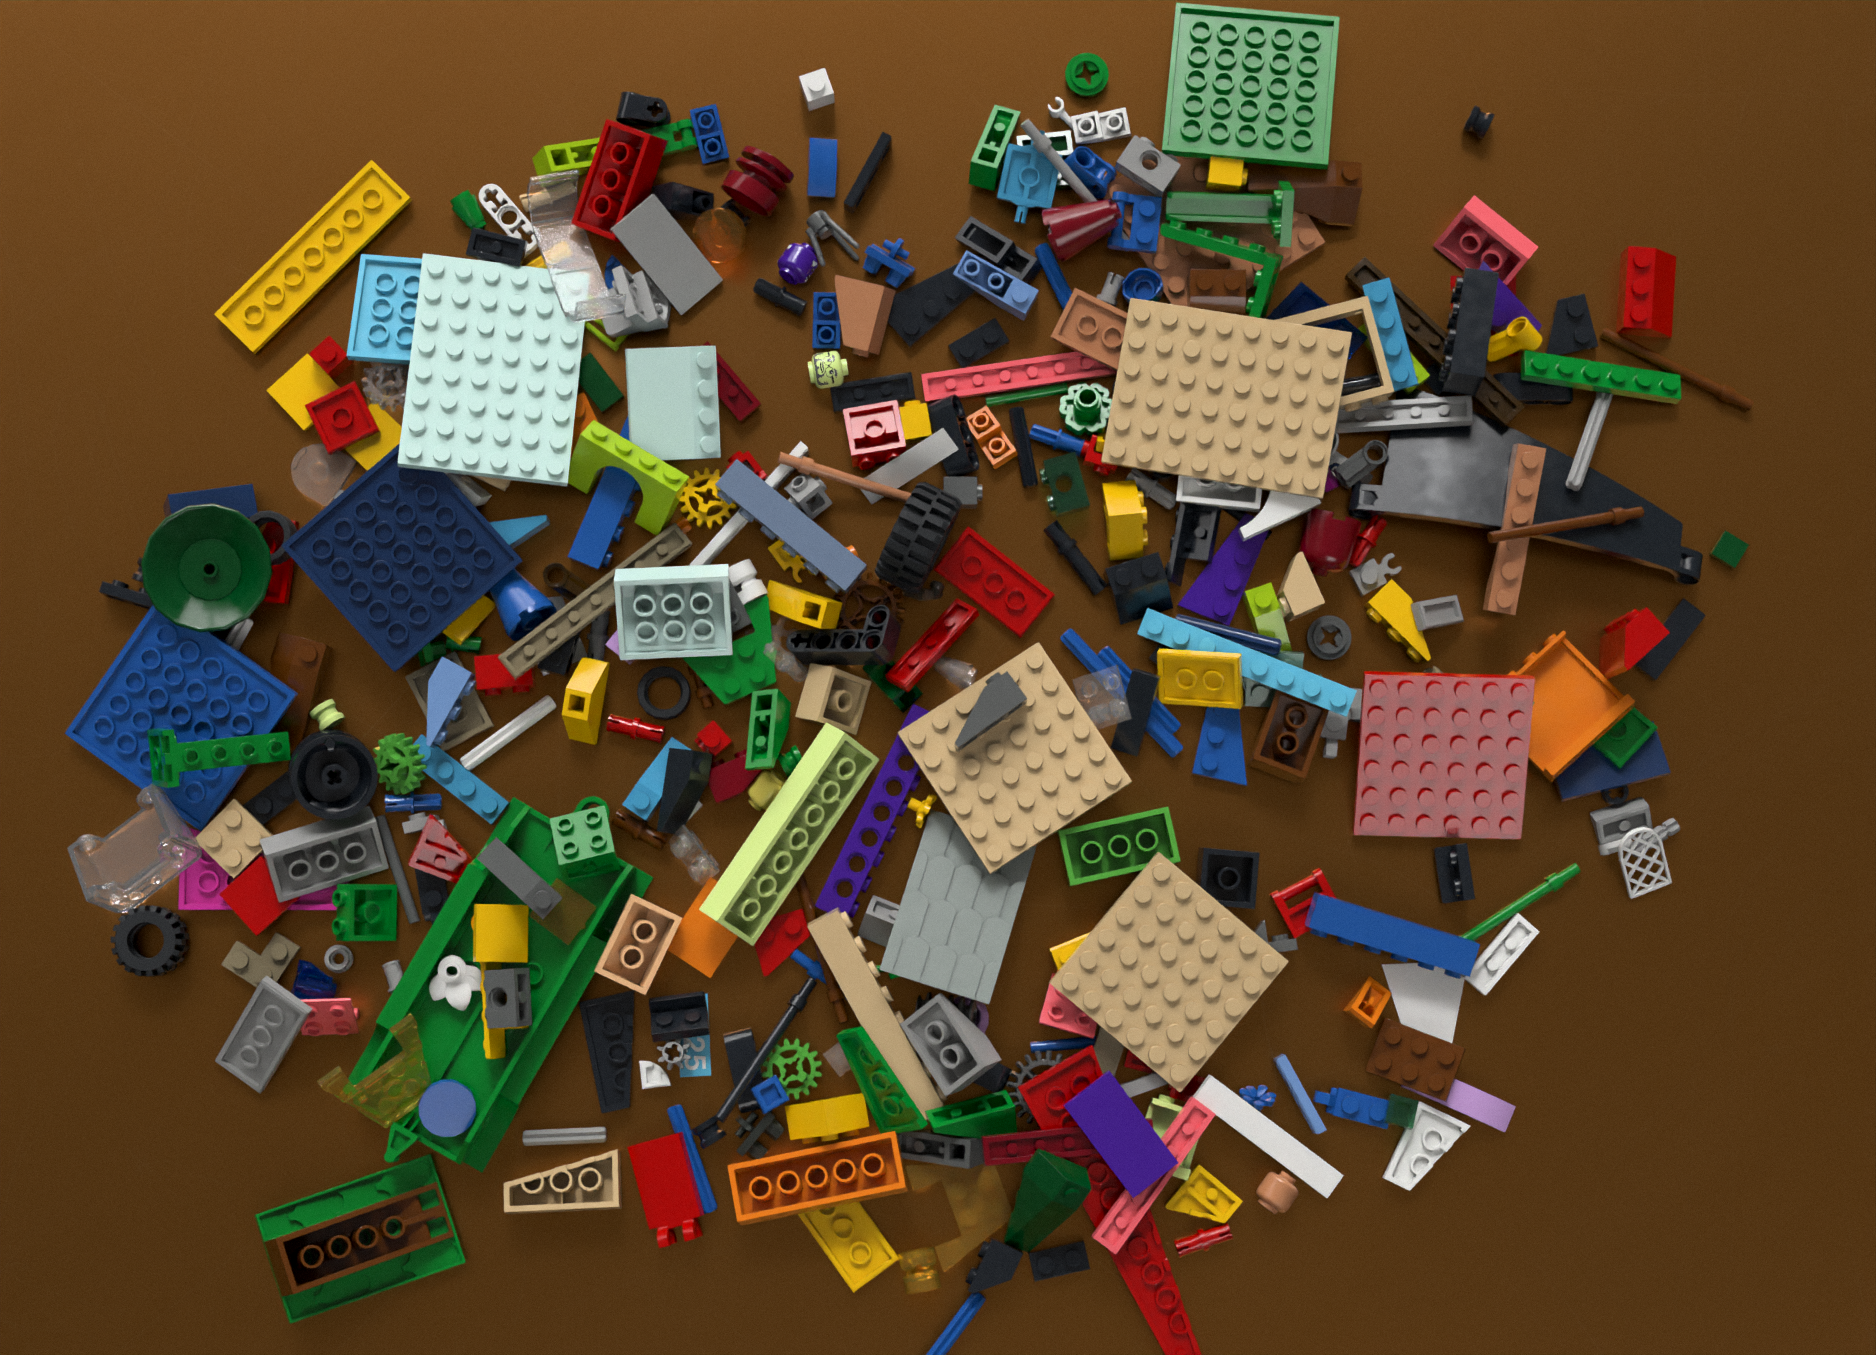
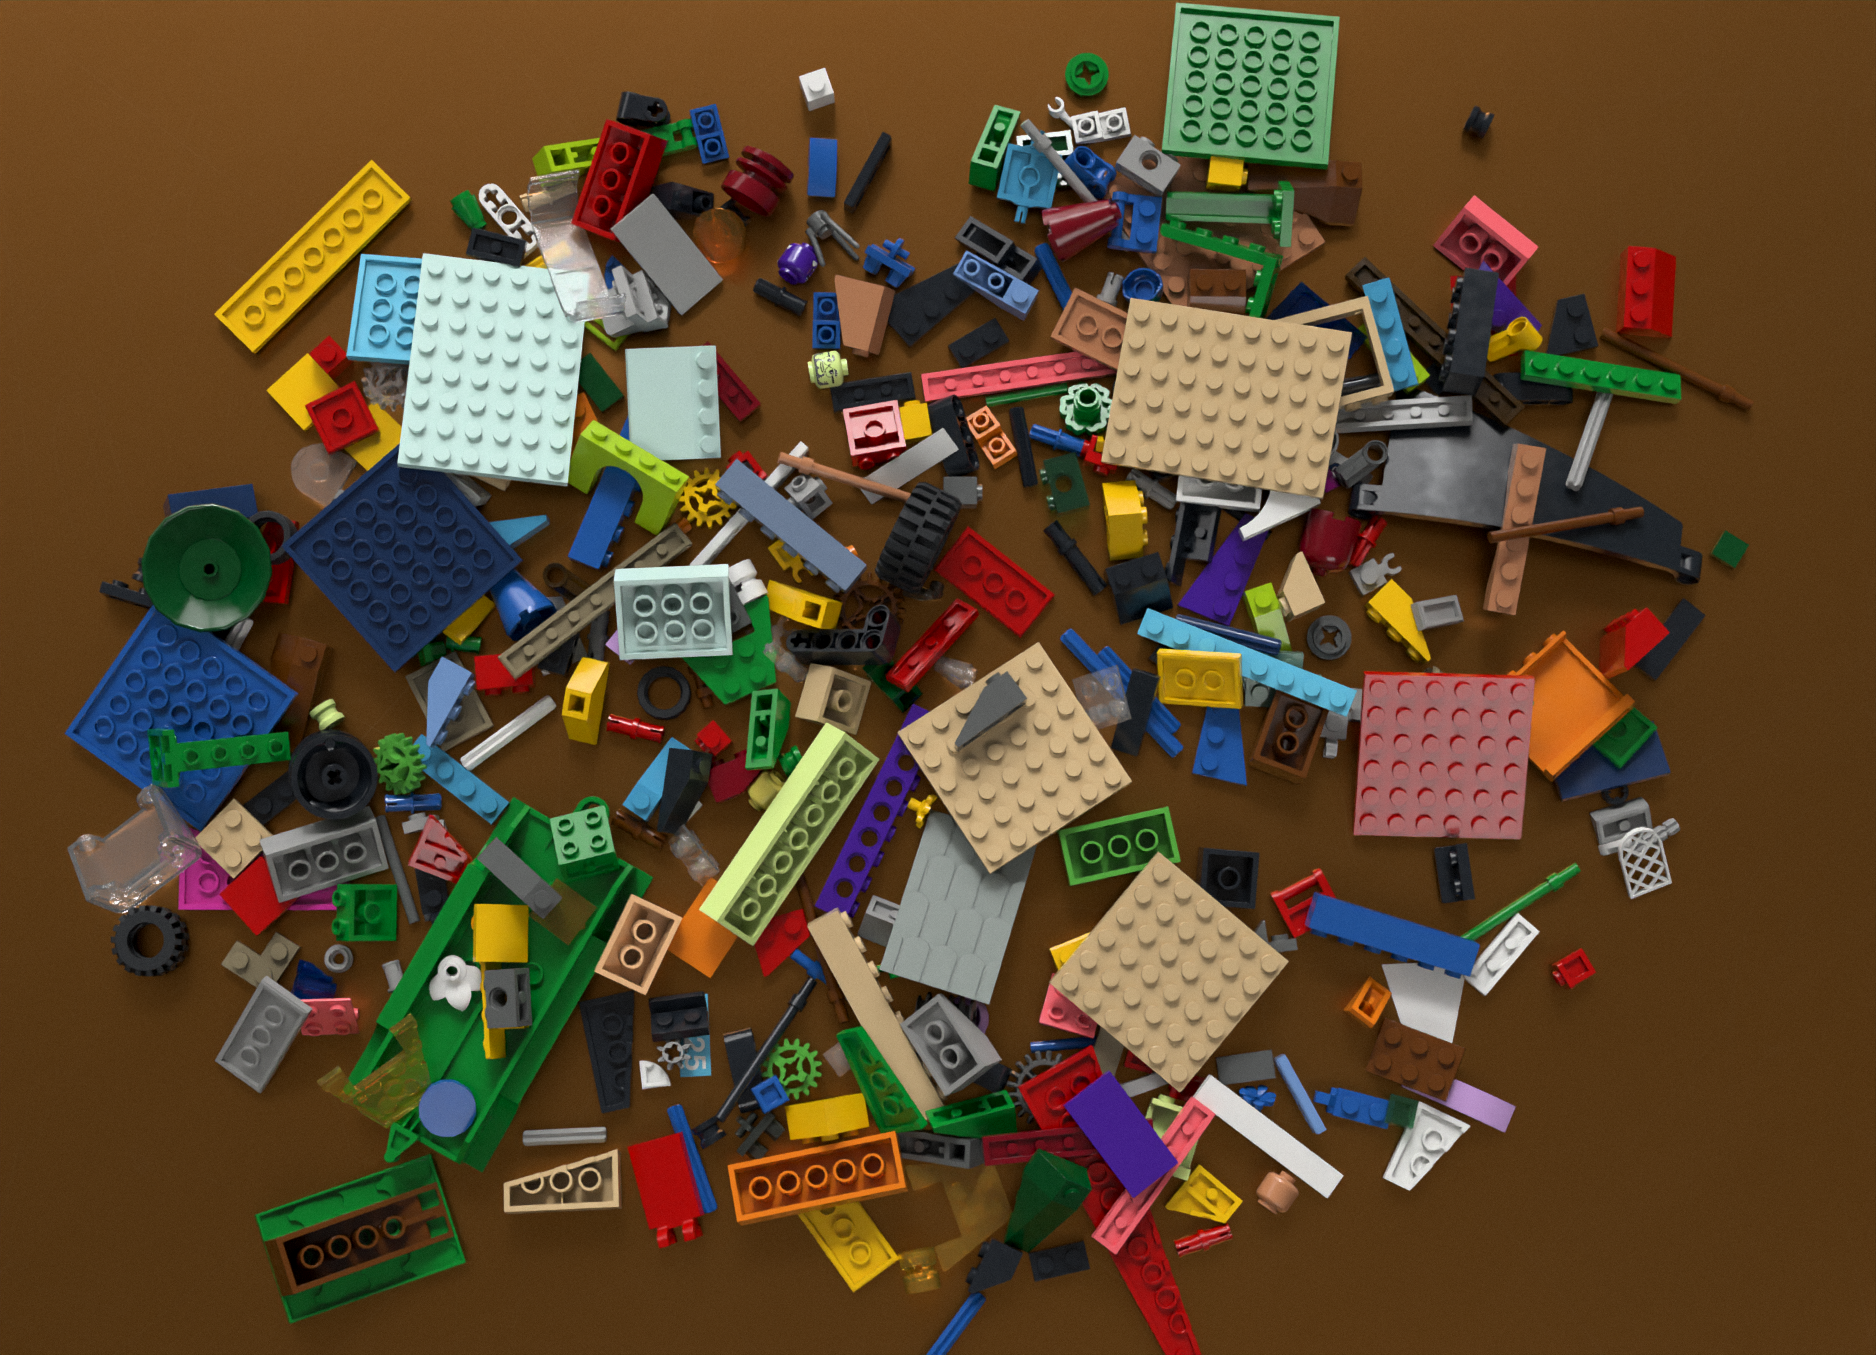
(1245, 1067): none -> dark grey tile
(1572, 969): none -> red bracket

